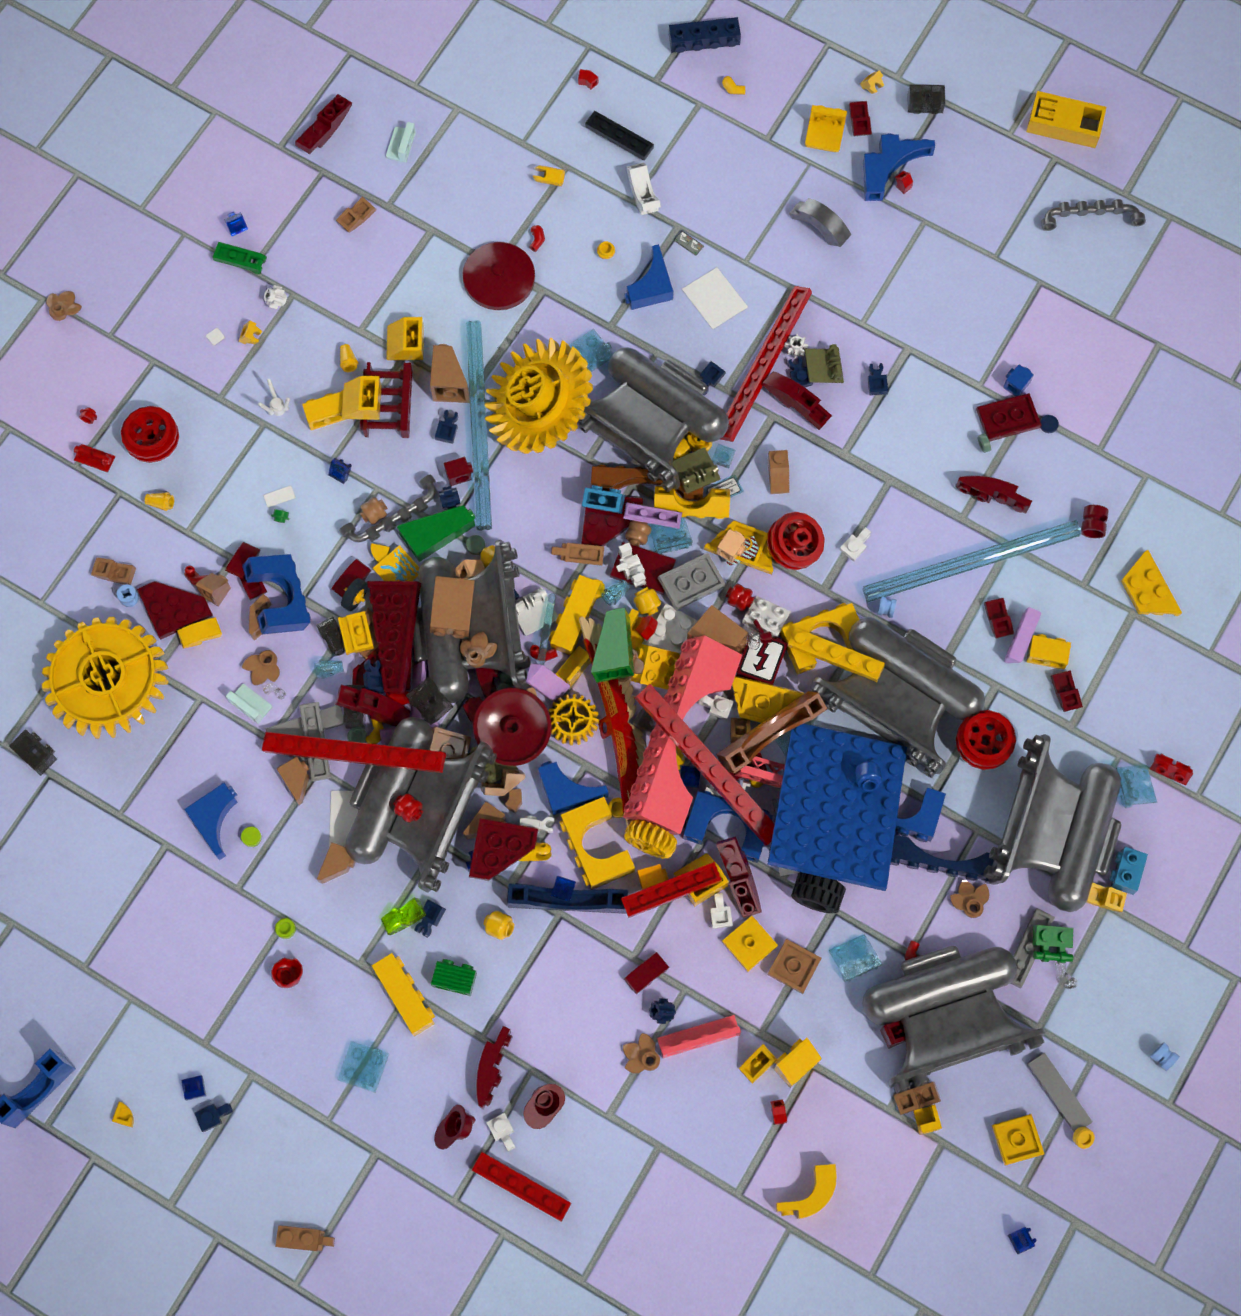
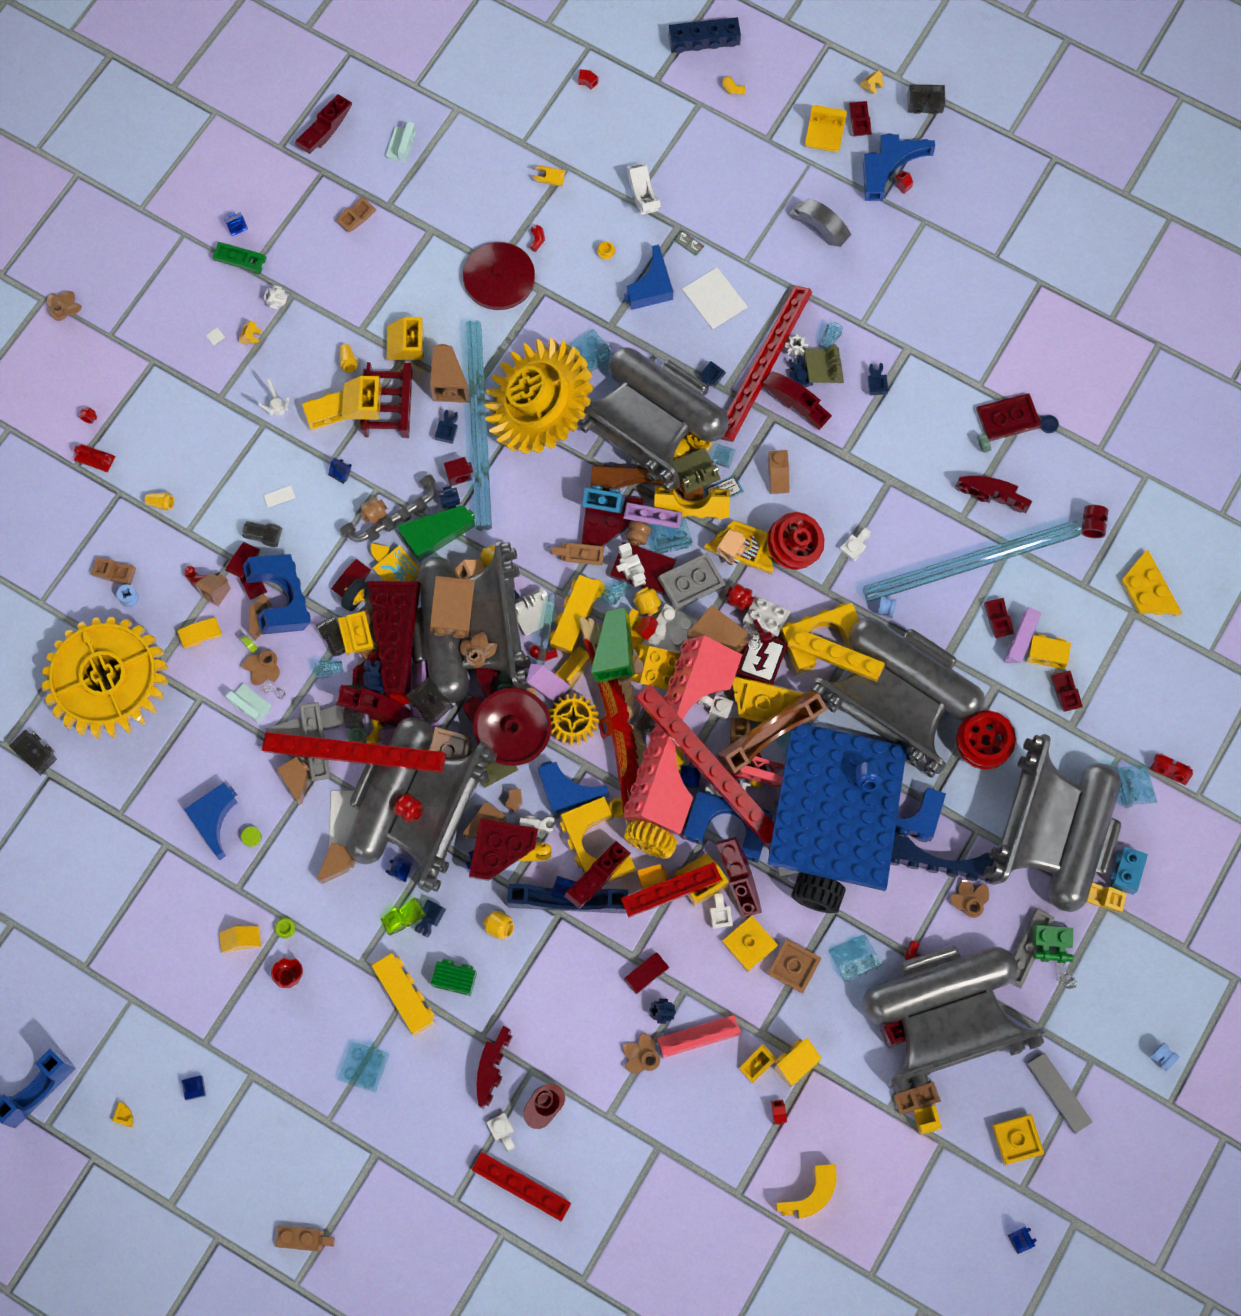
(151, 449): red wheel -> none
(172, 608): dark red plate -> none
(210, 1116): dark blue plate -> none
(240, 938): none -> yellow slope
(249, 644): none -> lime tile
(267, 534): none -> clear smoke piece
(280, 516): green plate -> none
(399, 869): none -> clear blue tile
(454, 1126): dark red piece -> none
(475, 544): sand green tile -> none
(509, 779): medium nougat slope -> none
(597, 875): none -> dark red slope
(619, 135): black plate -> none
(831, 334): none -> clear light blue cone
(1018, 380): blue brick -> none
(1065, 119): yellow piece -> none
(1083, 1137): yellow tile -> none
(1099, 208): flat silver bar -> none

